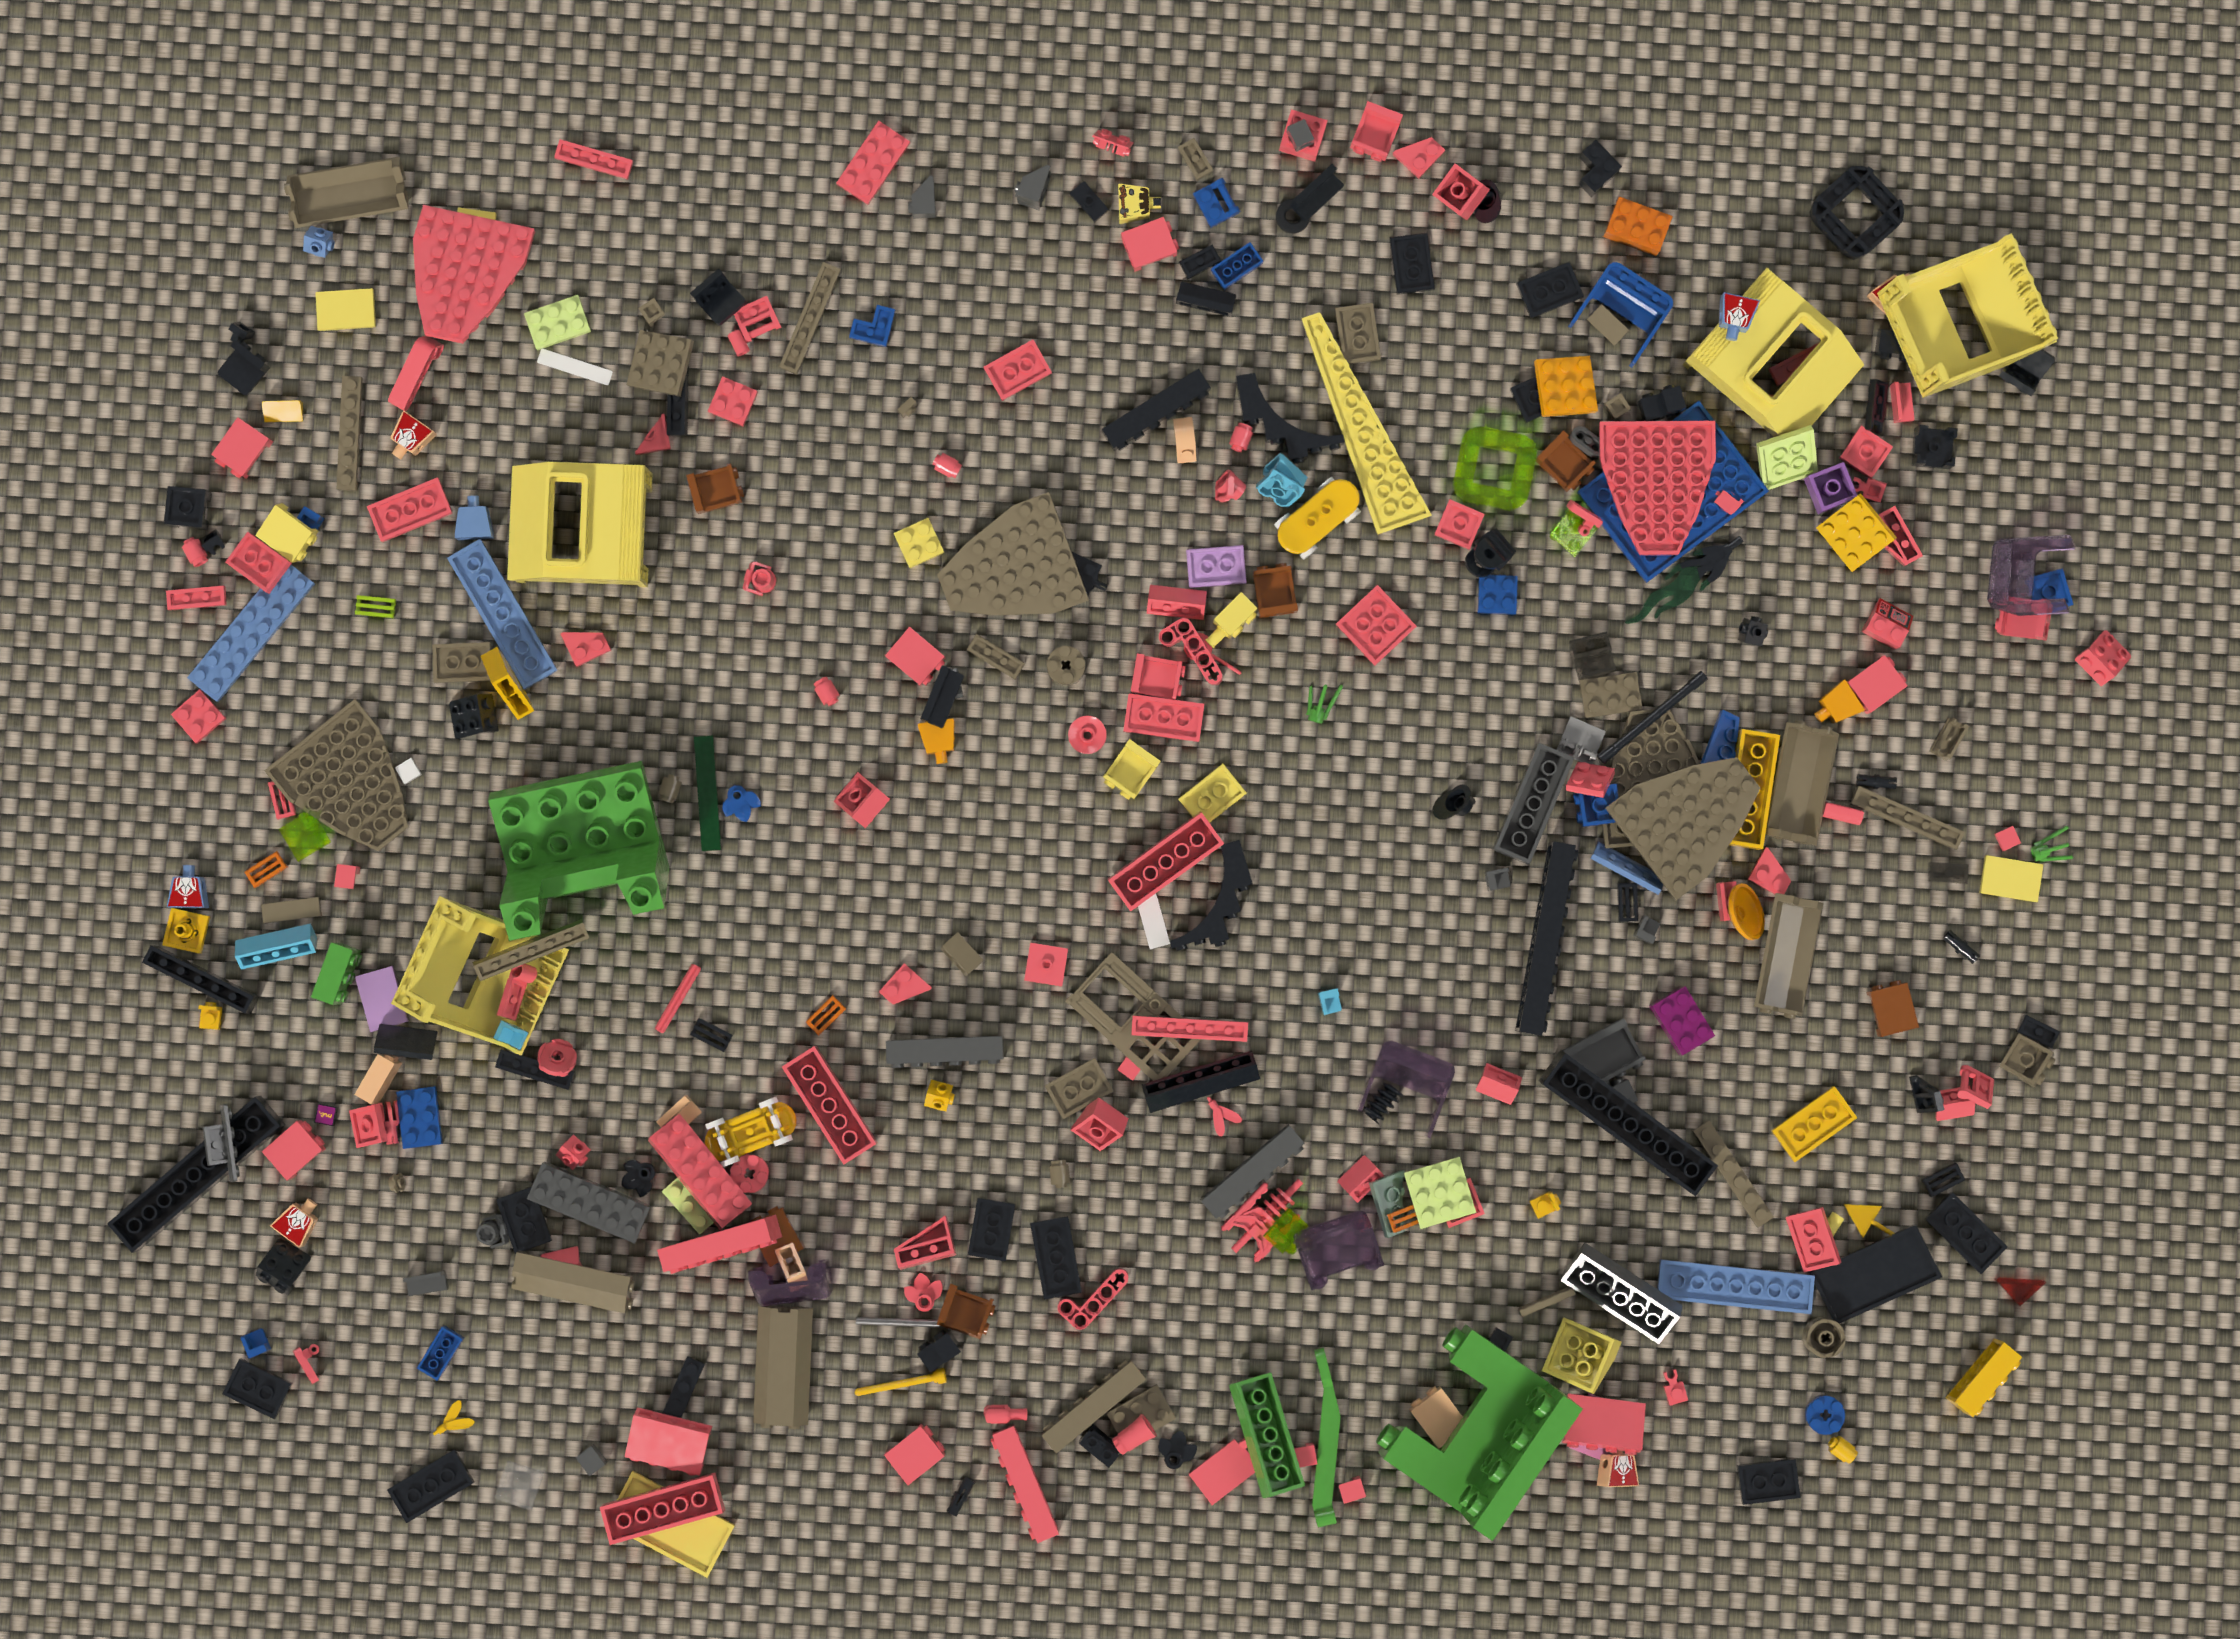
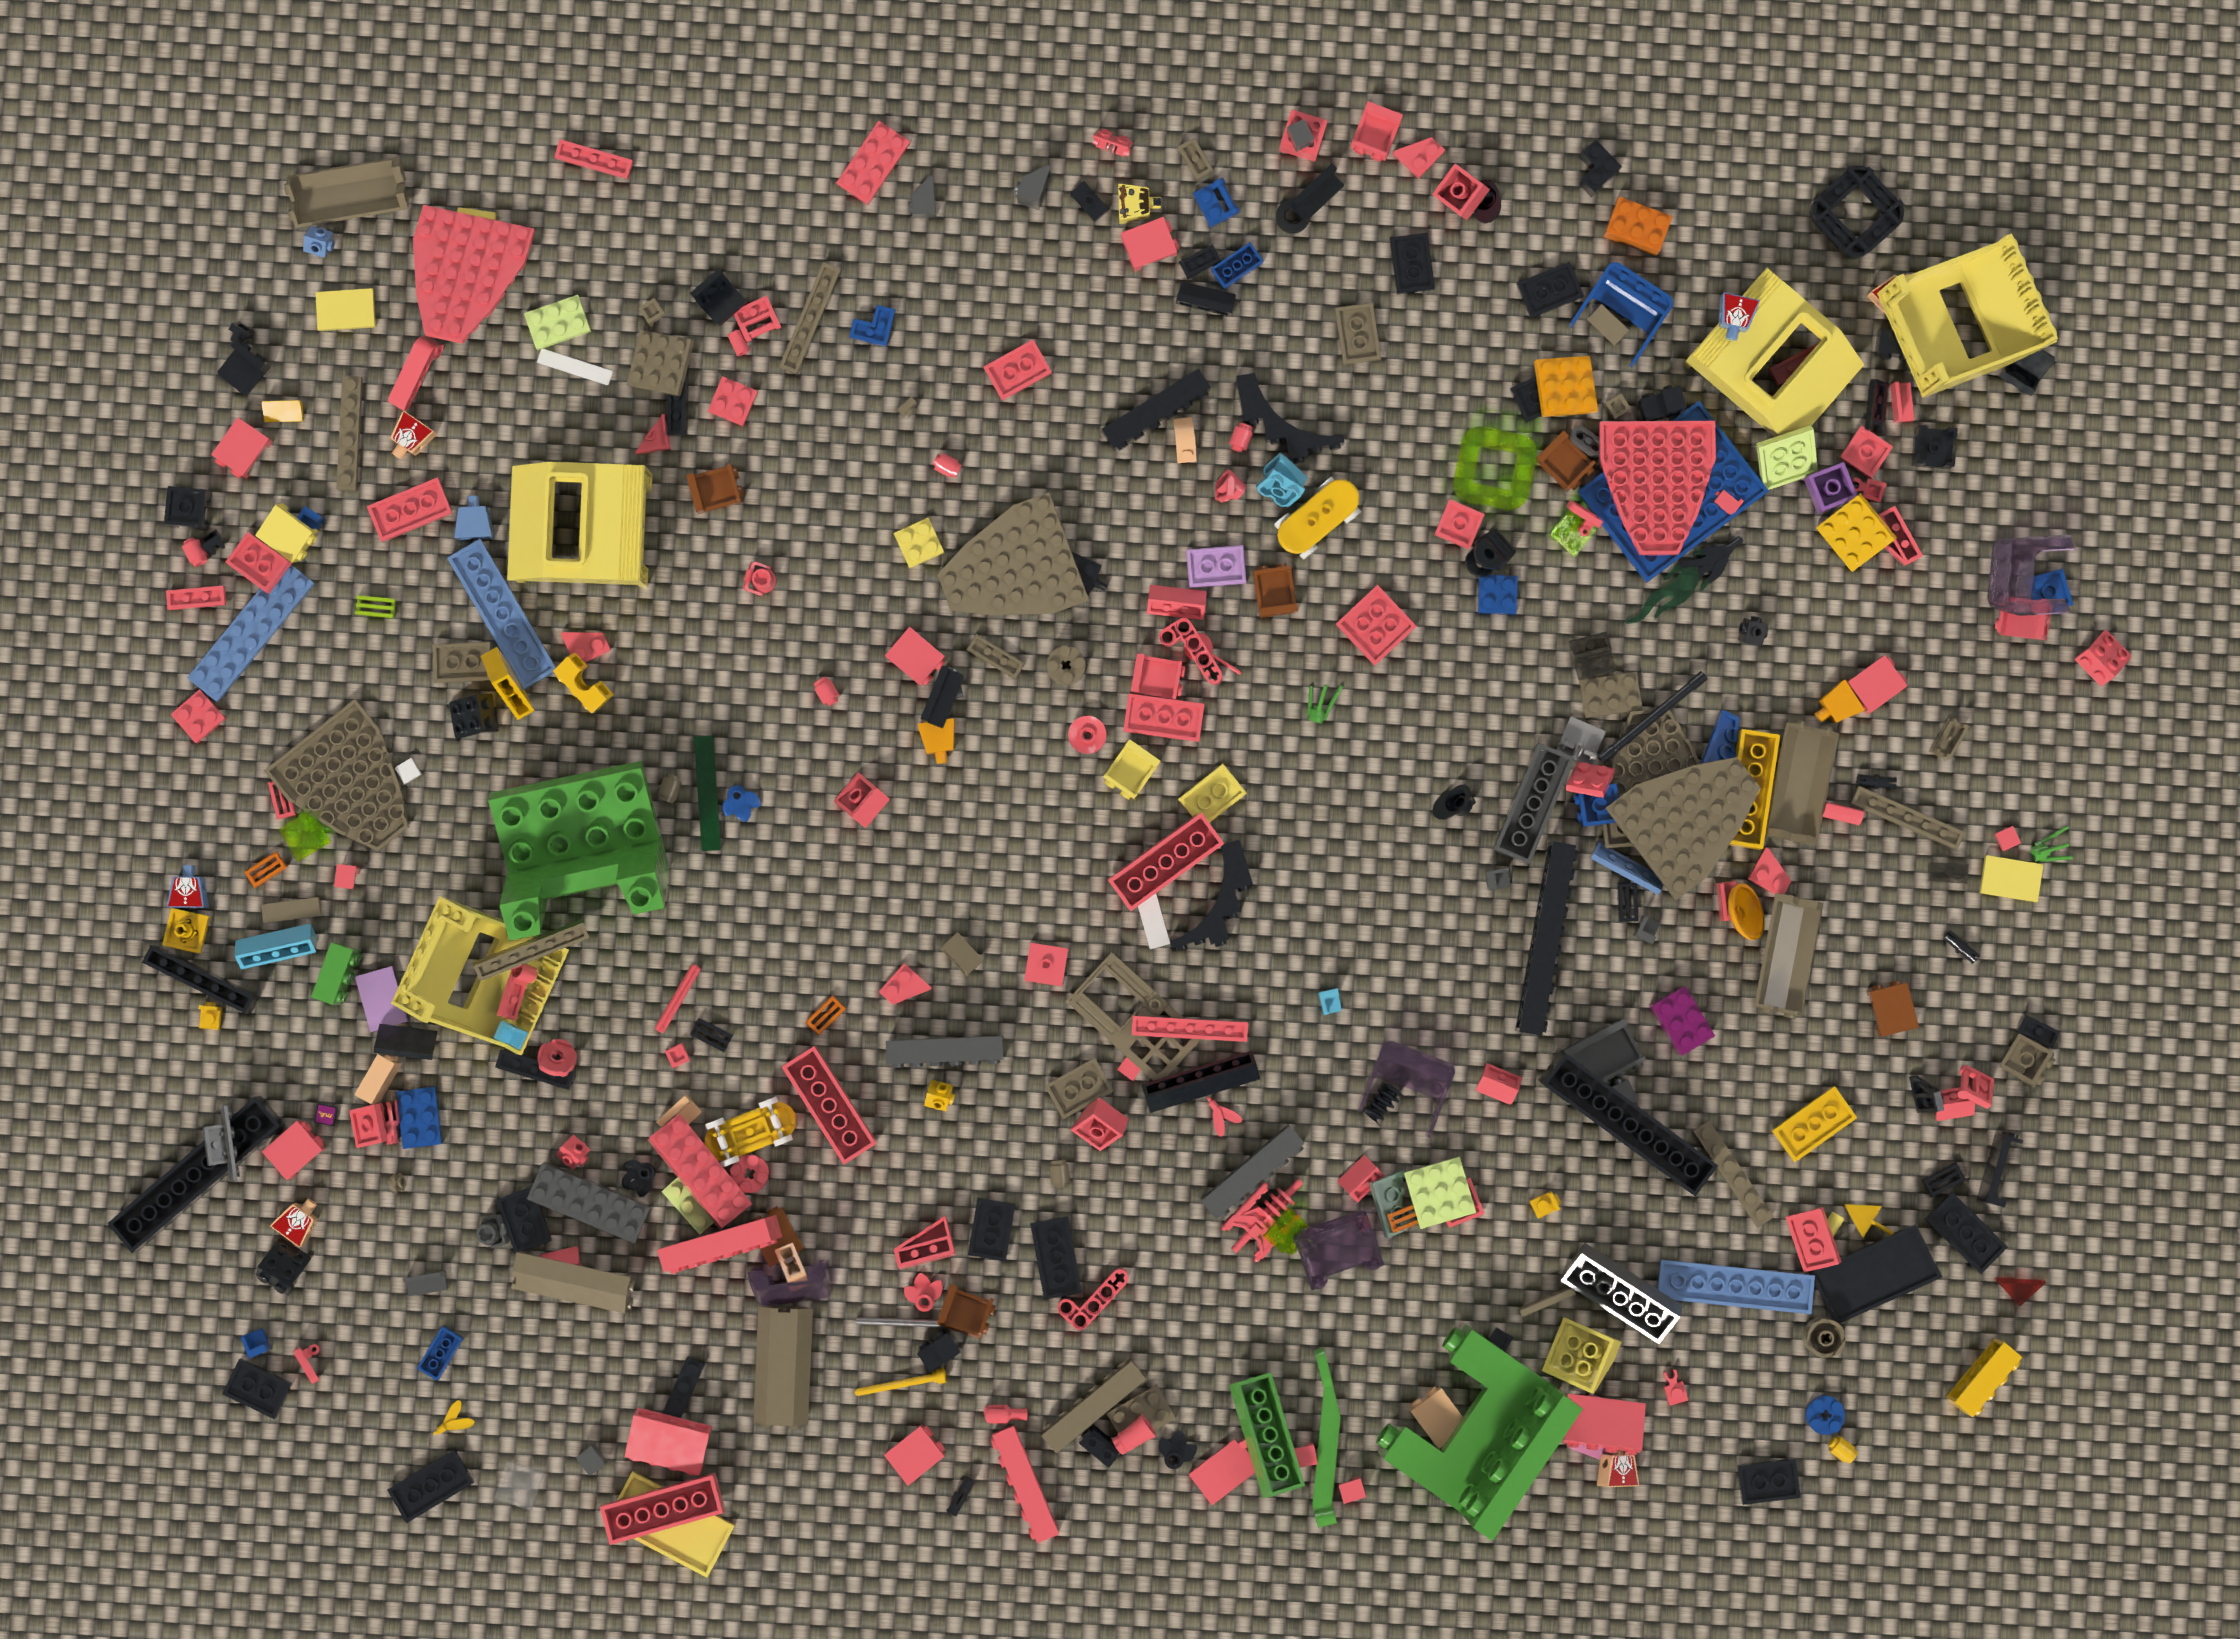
(570, 674): none -> yellow arch
(677, 1055): none -> coral tile
(1231, 619): light yellow brick -> none
(1380, 472): light yellow wing -> none
(1888, 624): coral slope -> none
(1994, 1168): none -> black panel

